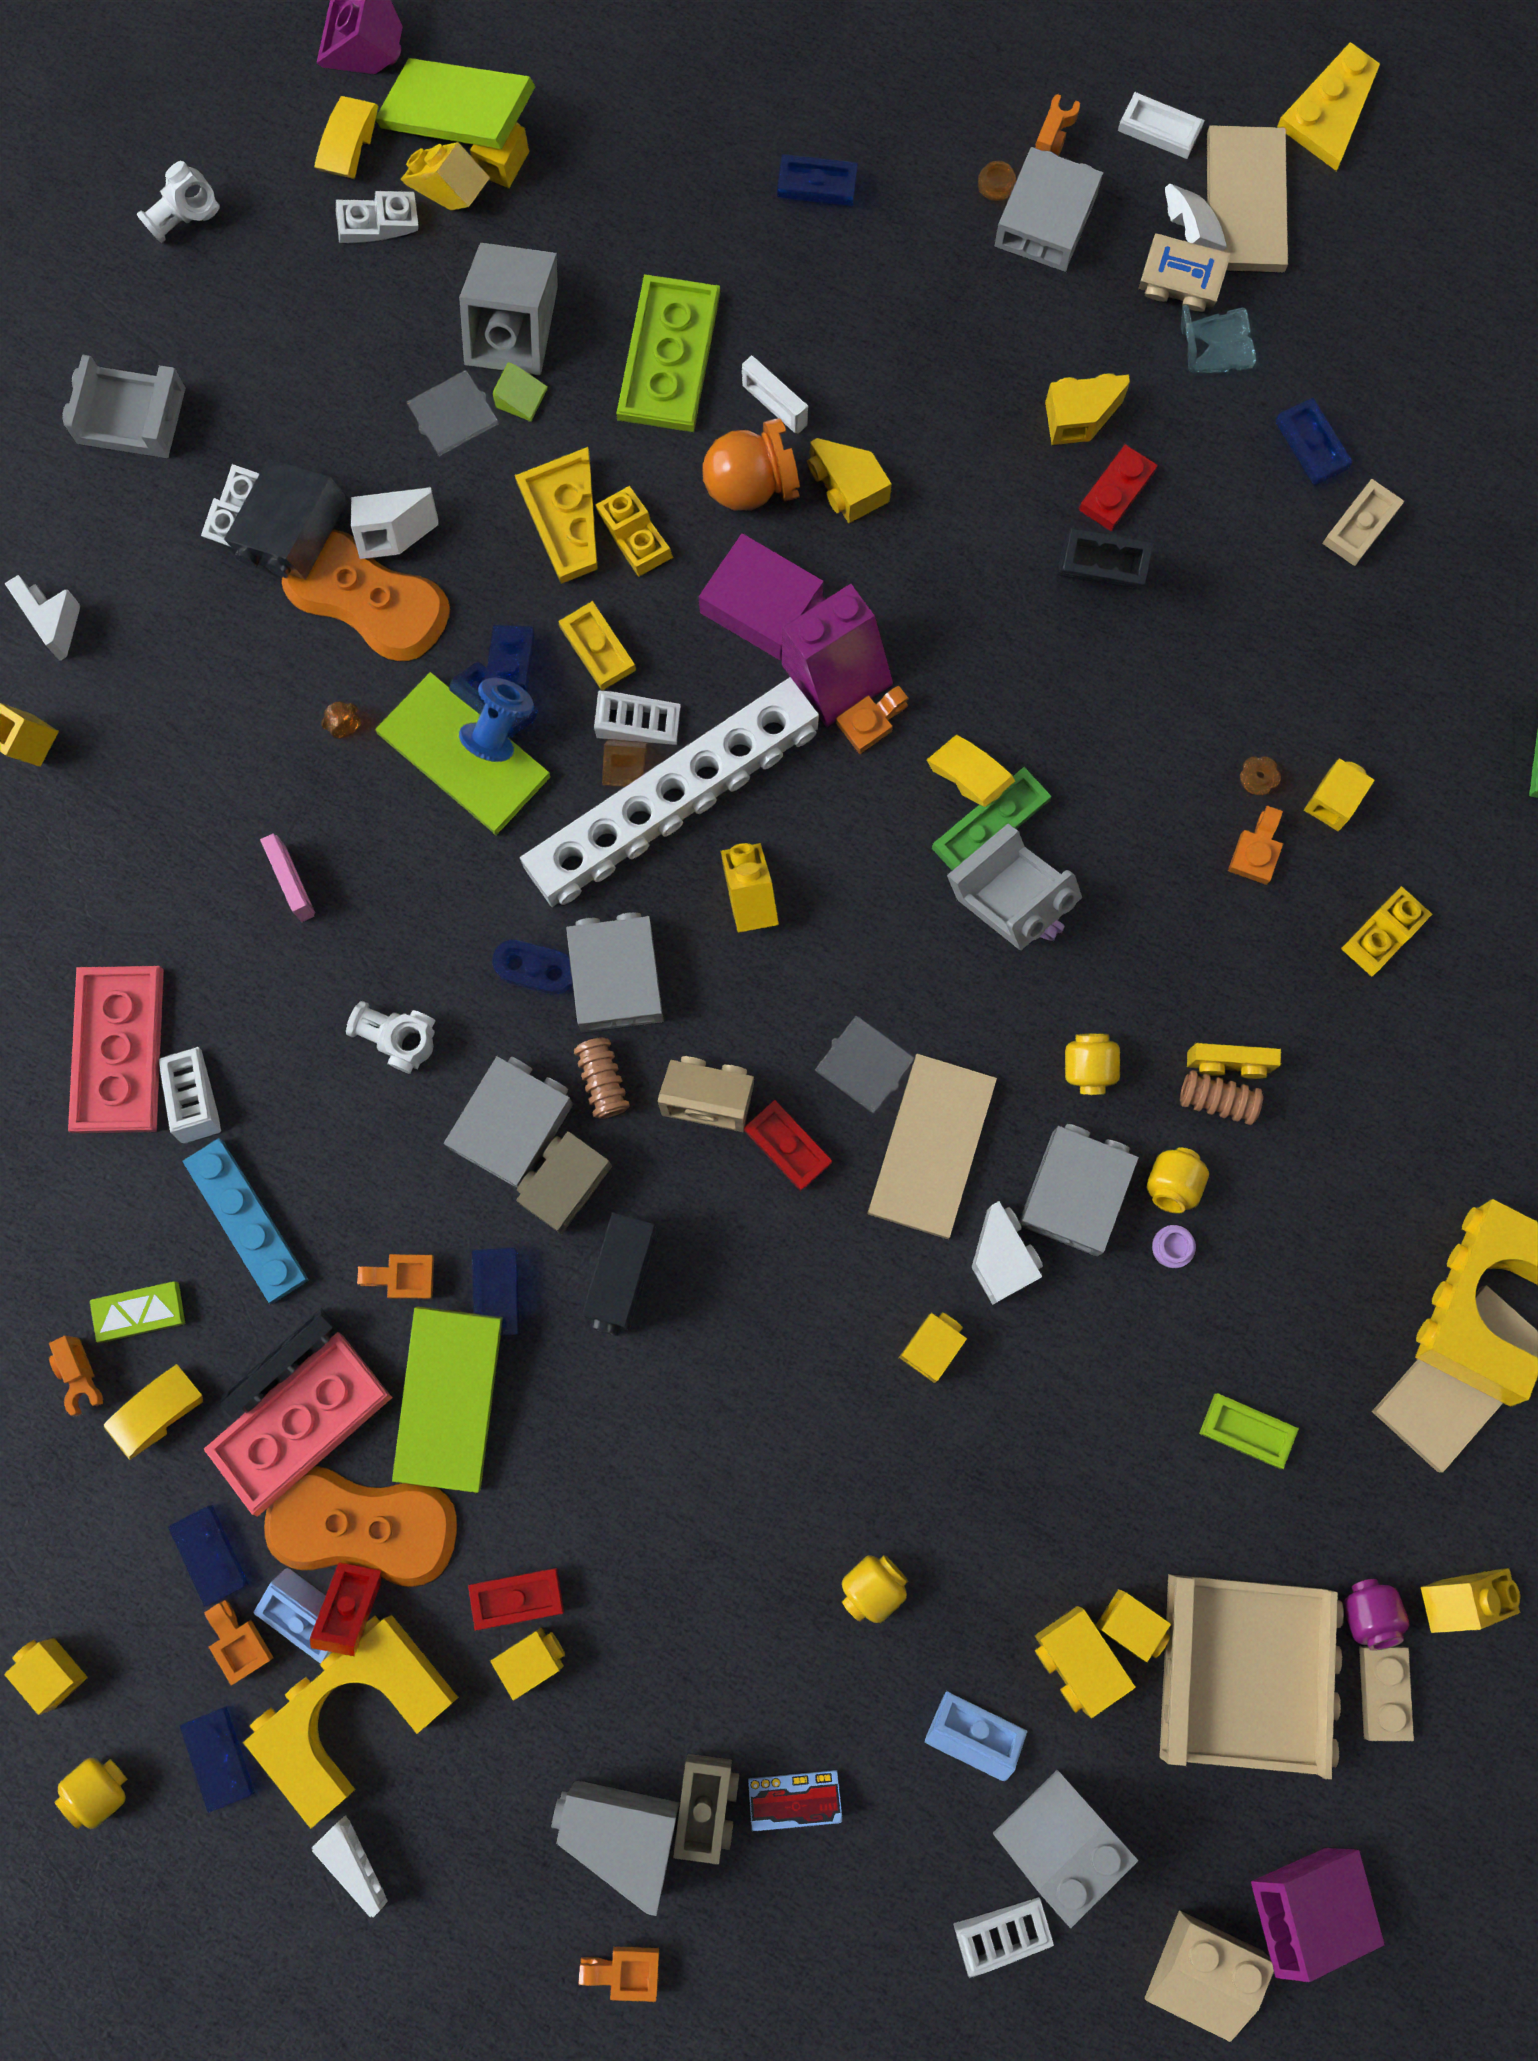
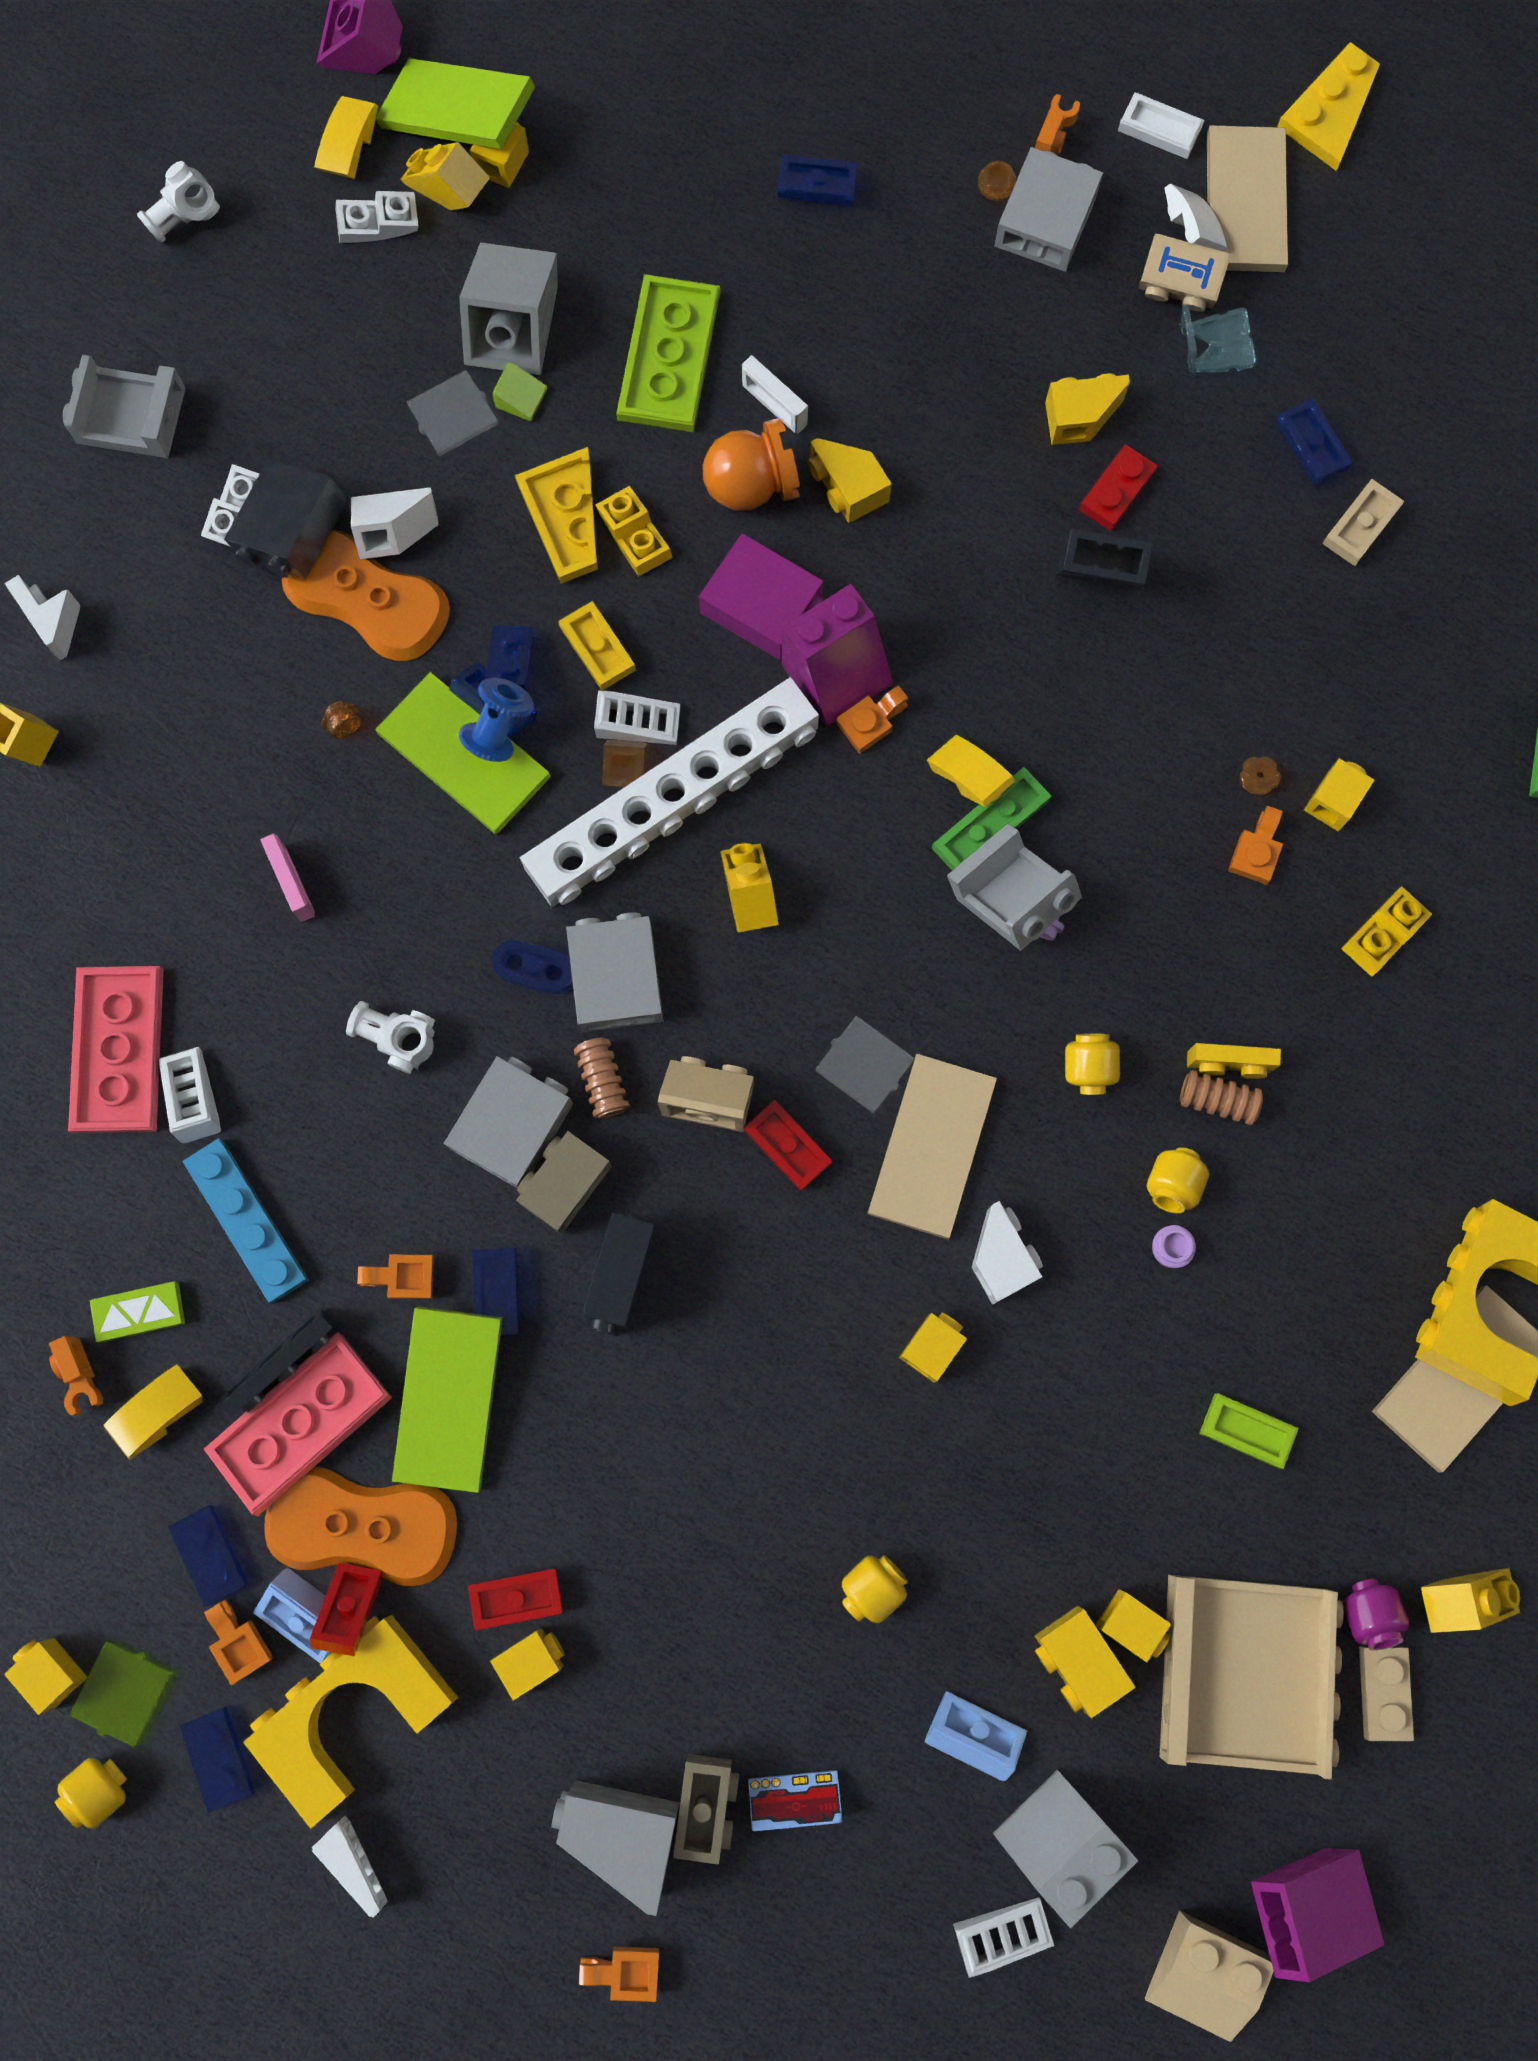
(120, 1693): none -> clear neon green piece
(1078, 1189): light grey brick -> none

